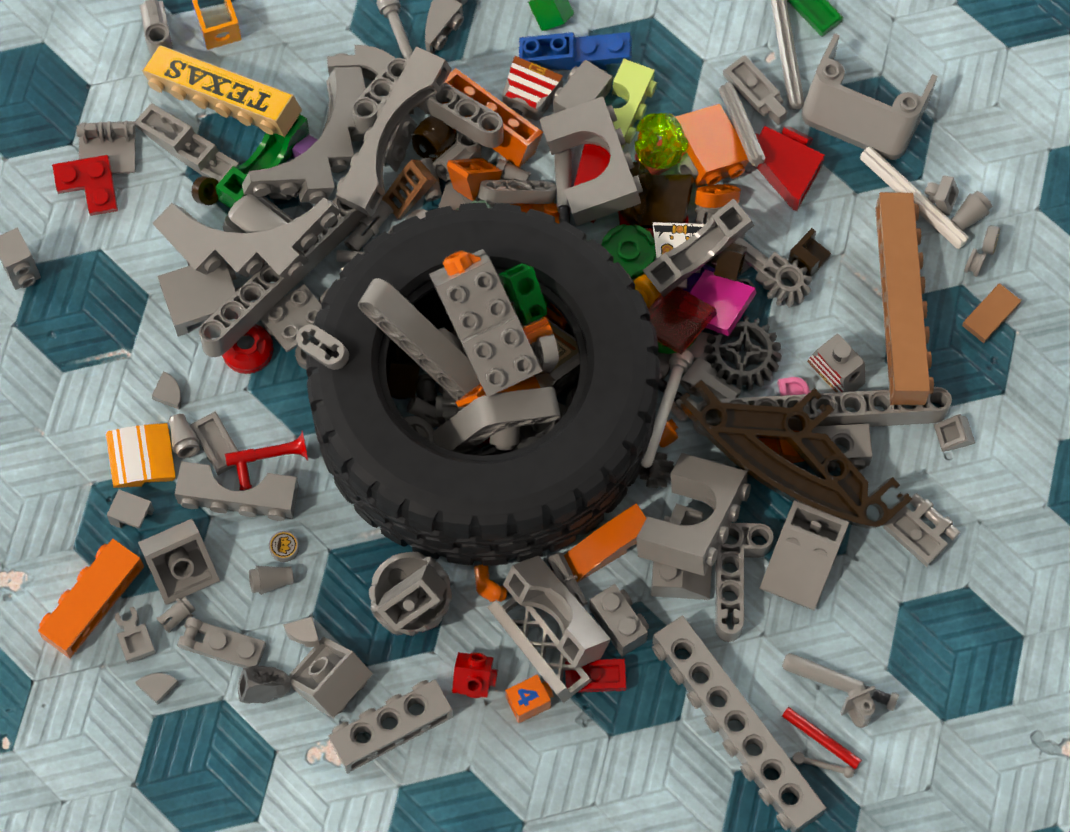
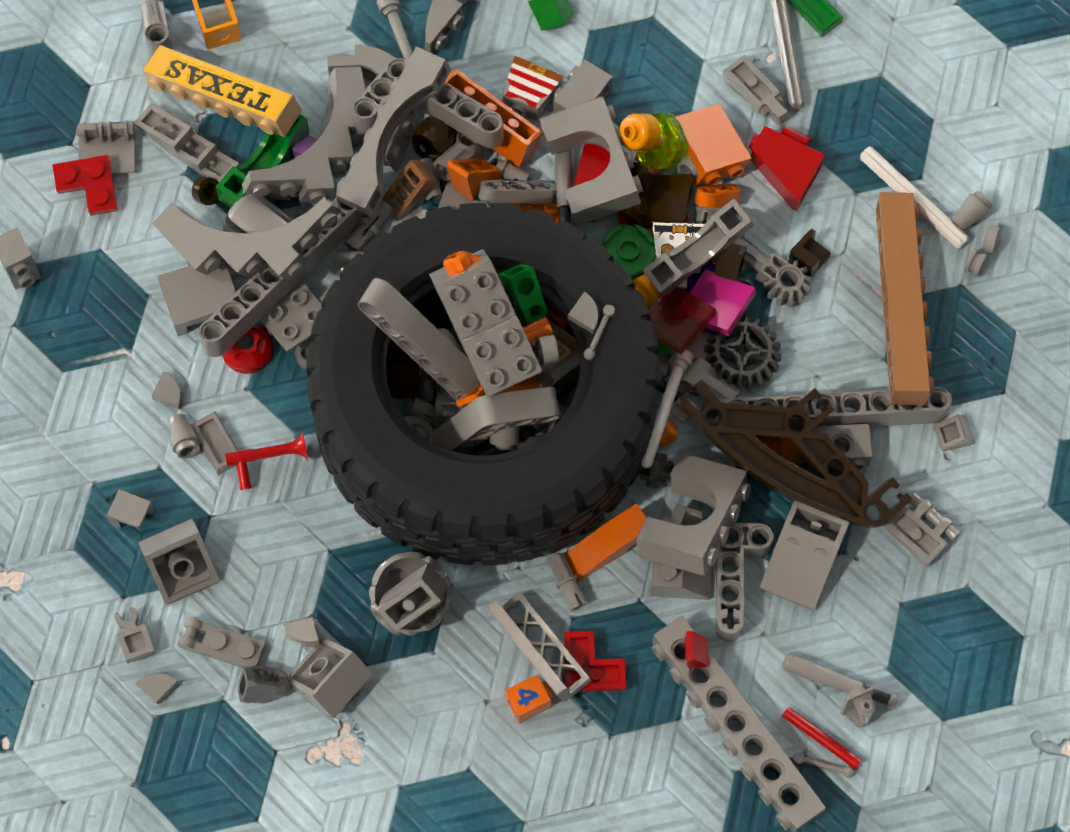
(90, 597): orange brick -> none
(140, 455): light orange slope -> none
(177, 612): light grey pin -> none
(268, 578): light grey cone -> none
(271, 497): light grey arch -> none
(284, 546): tile -> none
(326, 341): light grey beam -> none
(383, 740): light grey brick -> none
(474, 675): red brick -> none
(486, 587): orange arm -> none
(537, 586): light grey arch -> none
(566, 51): blue slope -> none
(585, 313): none -> light grey tile
(608, 312): none -> light grey hinge
(618, 619): light grey brick -> none
(632, 84): yellowish green arch -> none
(640, 131): none -> light orange head
(696, 650): none -> red slope
(742, 124): light grey axle -> none
(792, 386): bright pink tile -> none
(837, 363): light grey torso -> none
(859, 117): light grey windscreen -> none
(943, 194): light grey tile -> none
(991, 313): medium nougat tile -> none

